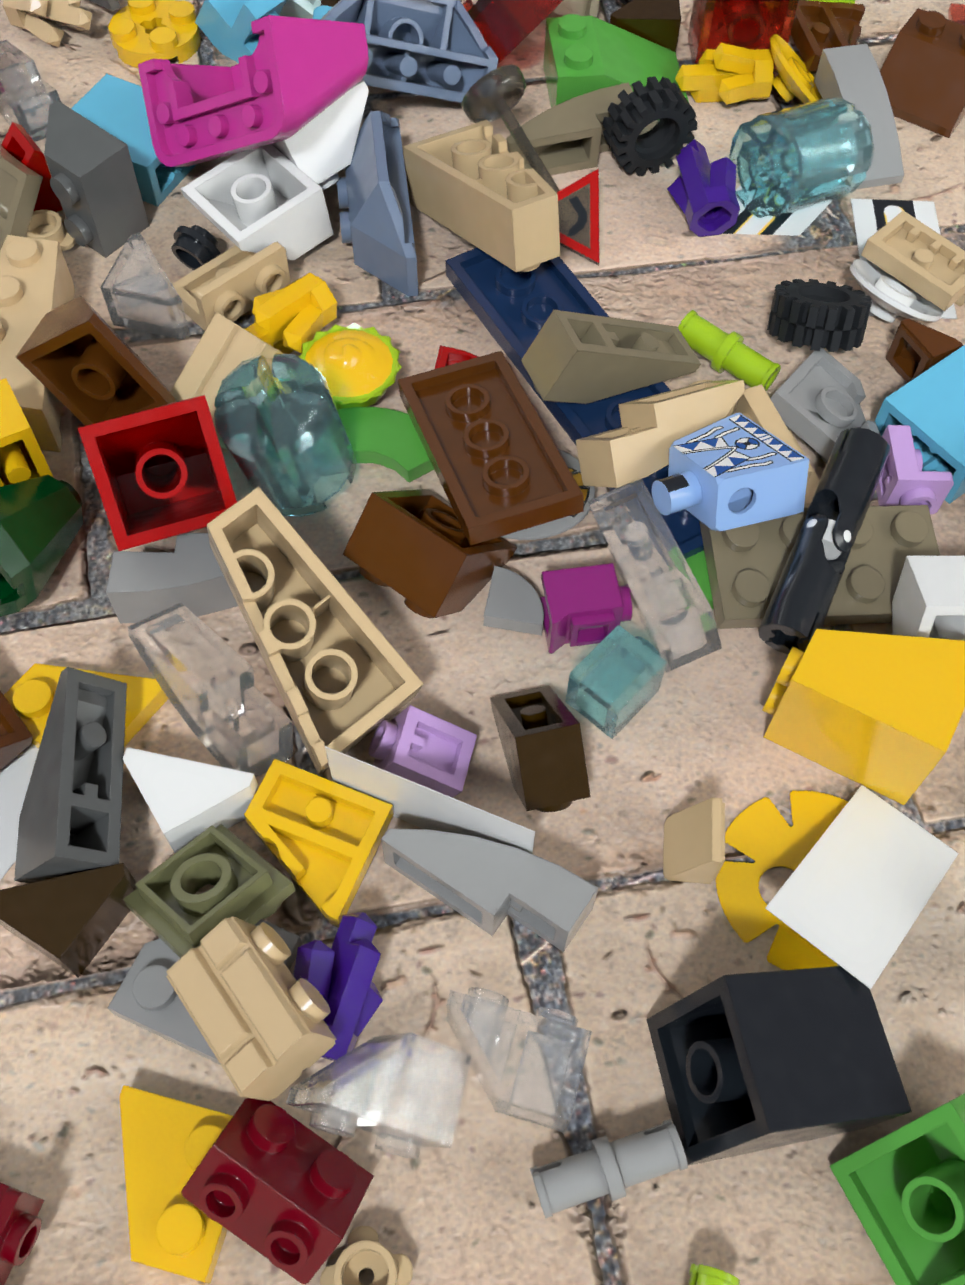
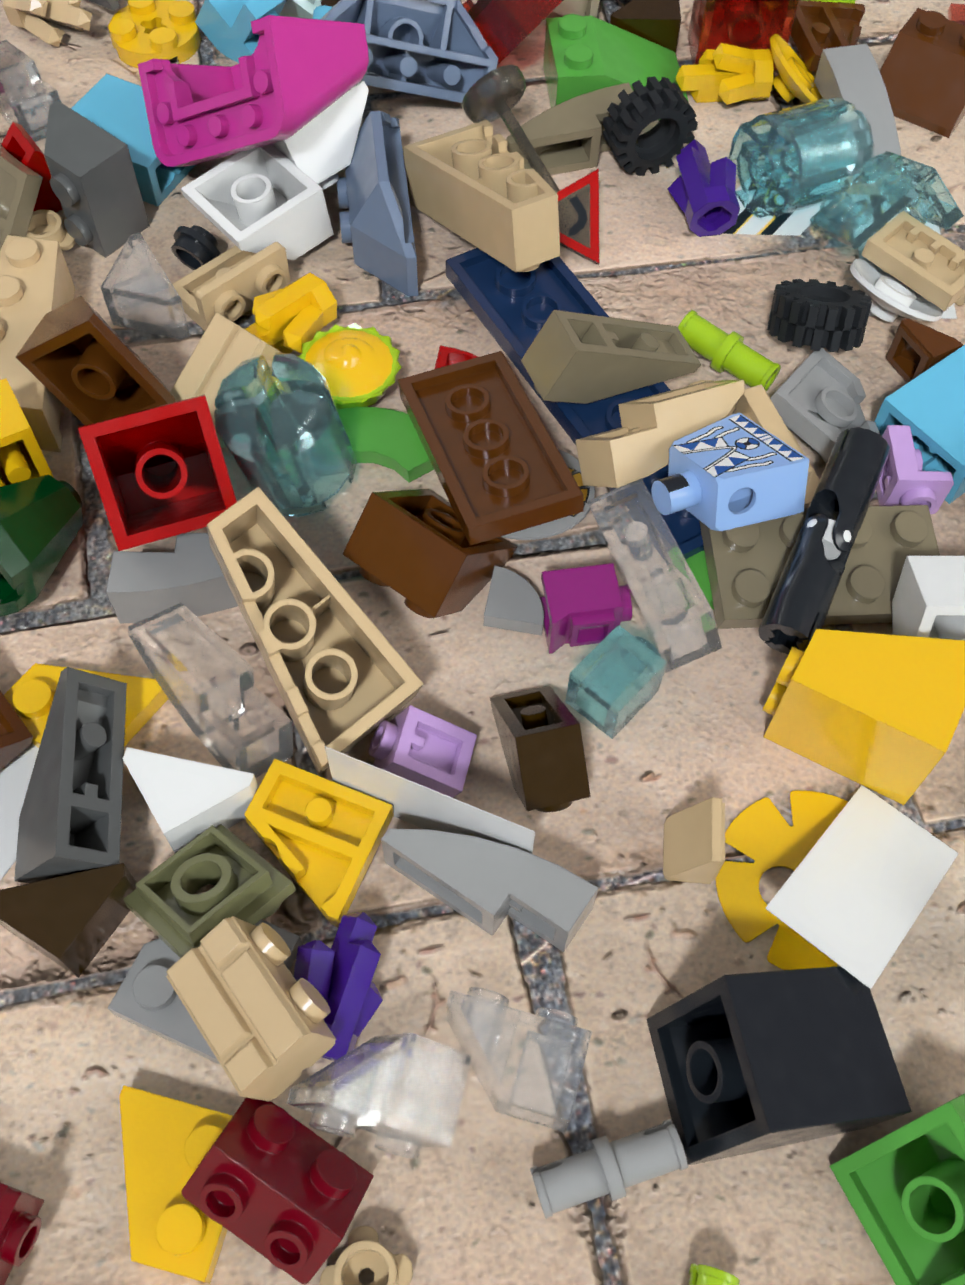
(879, 193): none -> clear light blue bracket

